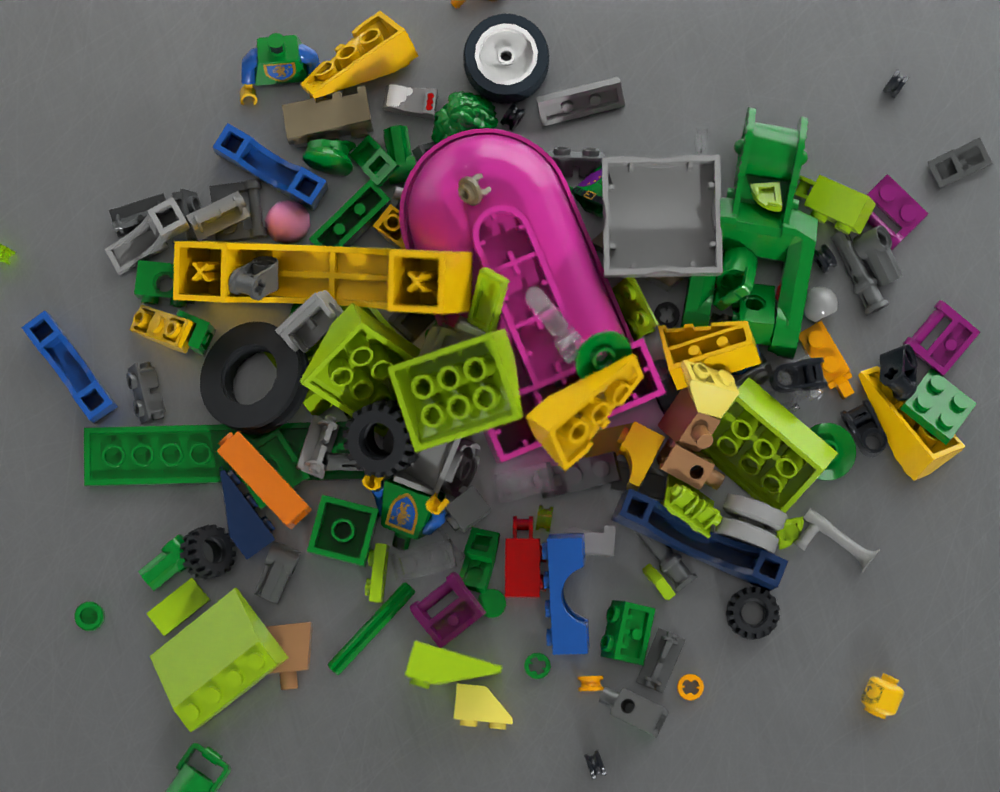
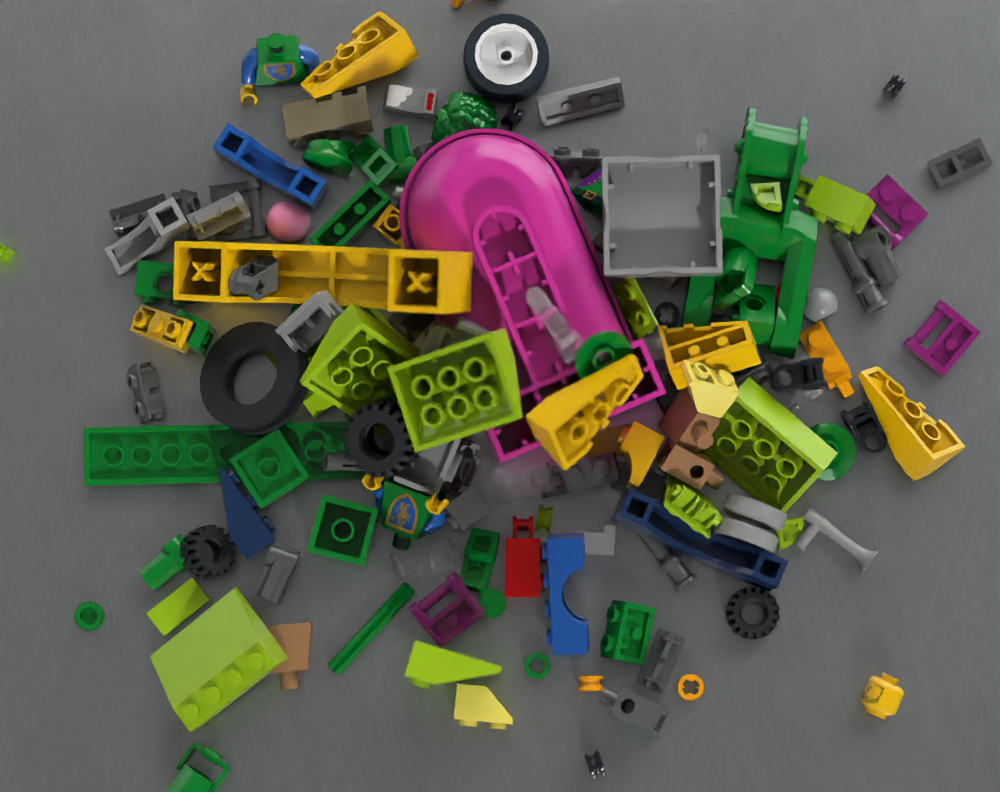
(69, 366): blue arch -> none
(263, 479): orange slope -> none
(318, 440): light grey hinge -> none
(376, 584): lime plate -> none
(470, 190): dark tan plate -> none
(487, 300): lime tile -> none
(659, 582): lime tile -> none
(824, 258): black bush -> none
(899, 371): black piece -> none
(938, 406): plate -> none

